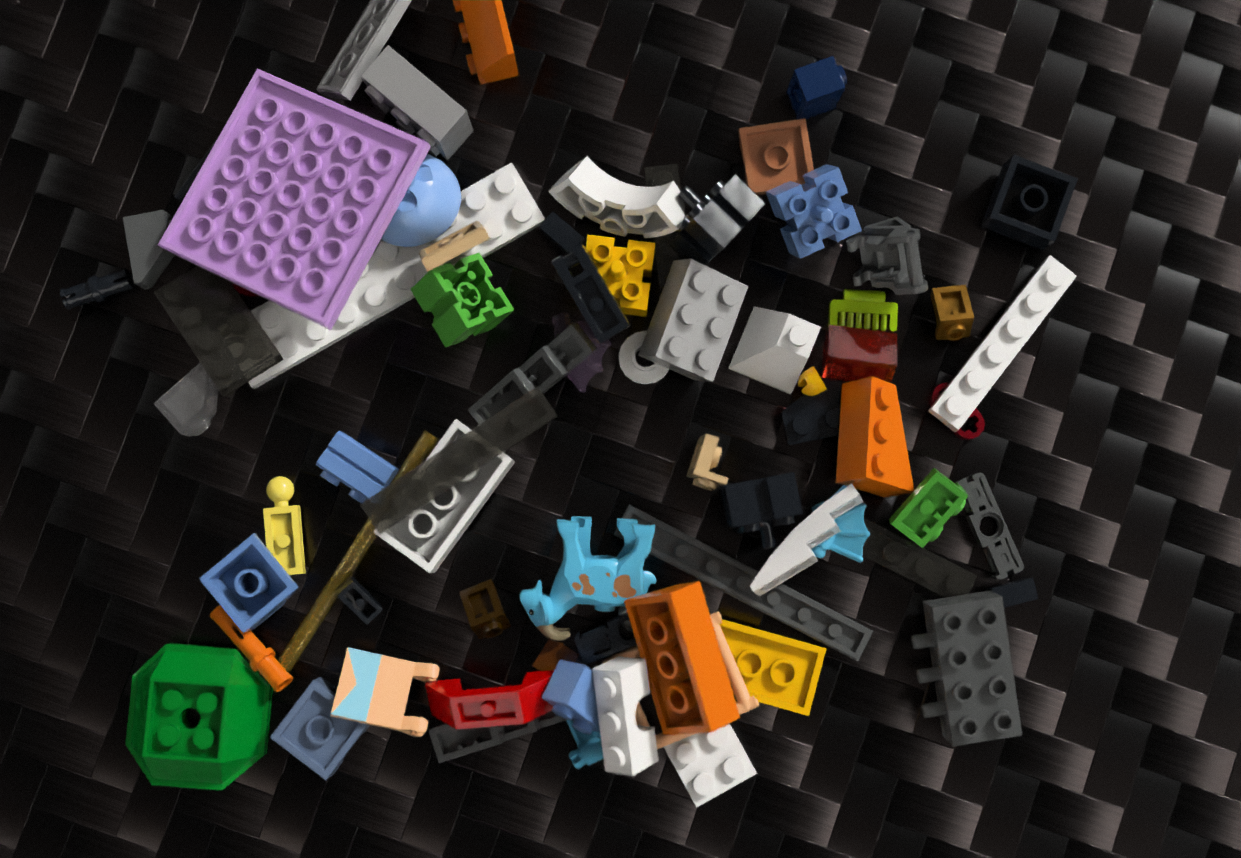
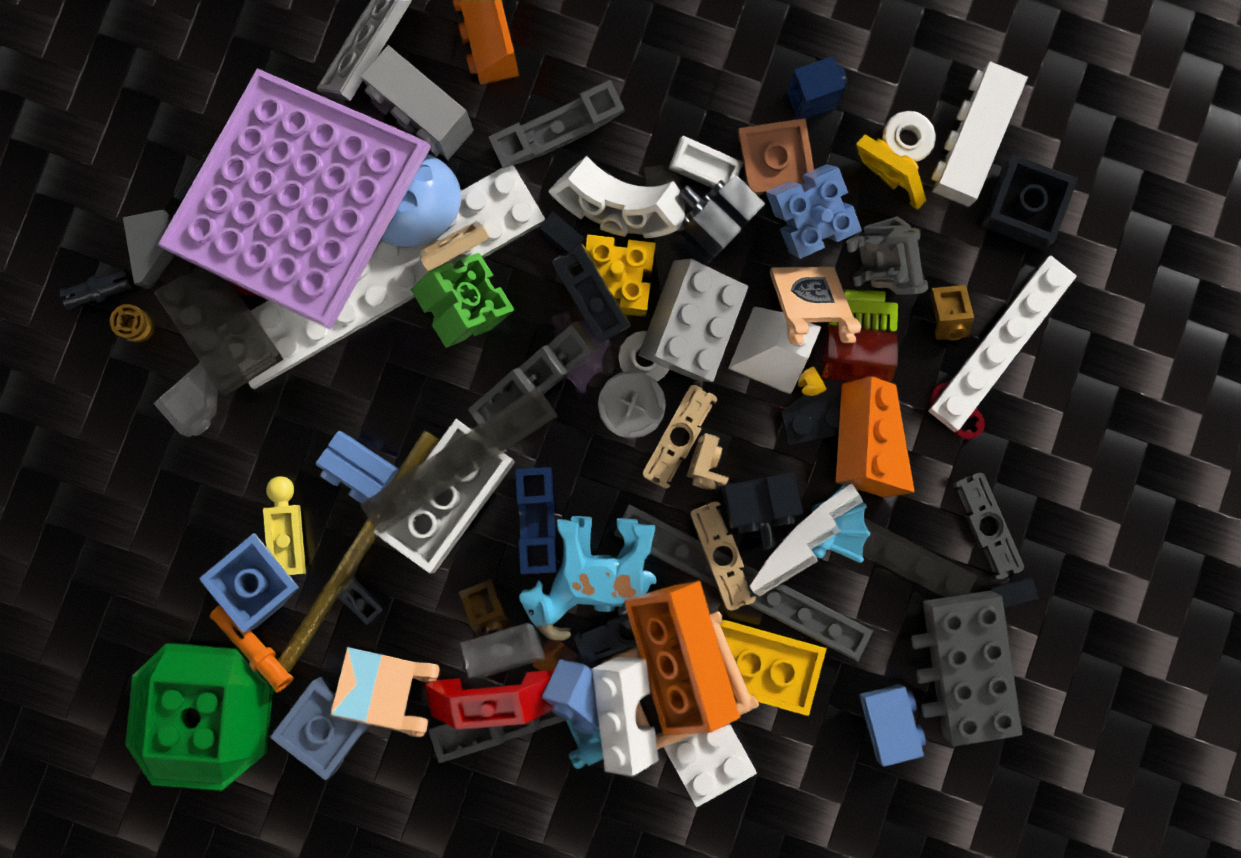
(137, 329): none -> pearl gold wheel
(502, 651): none -> clear brick
(537, 520): none -> dark blue arch
(557, 127): none -> dark grey slope
(631, 404): none -> light grey tile
(667, 456): none -> tan piece
(703, 163): none -> white tile
(728, 578): none -> tan piece
(813, 296): none -> light nougat flag
(892, 168): none -> yellow wing
(892, 724): none -> medium blue brick
(919, 125): none -> white piece
(929, 508): bright green bracket -> none
(979, 133): none -> white brick

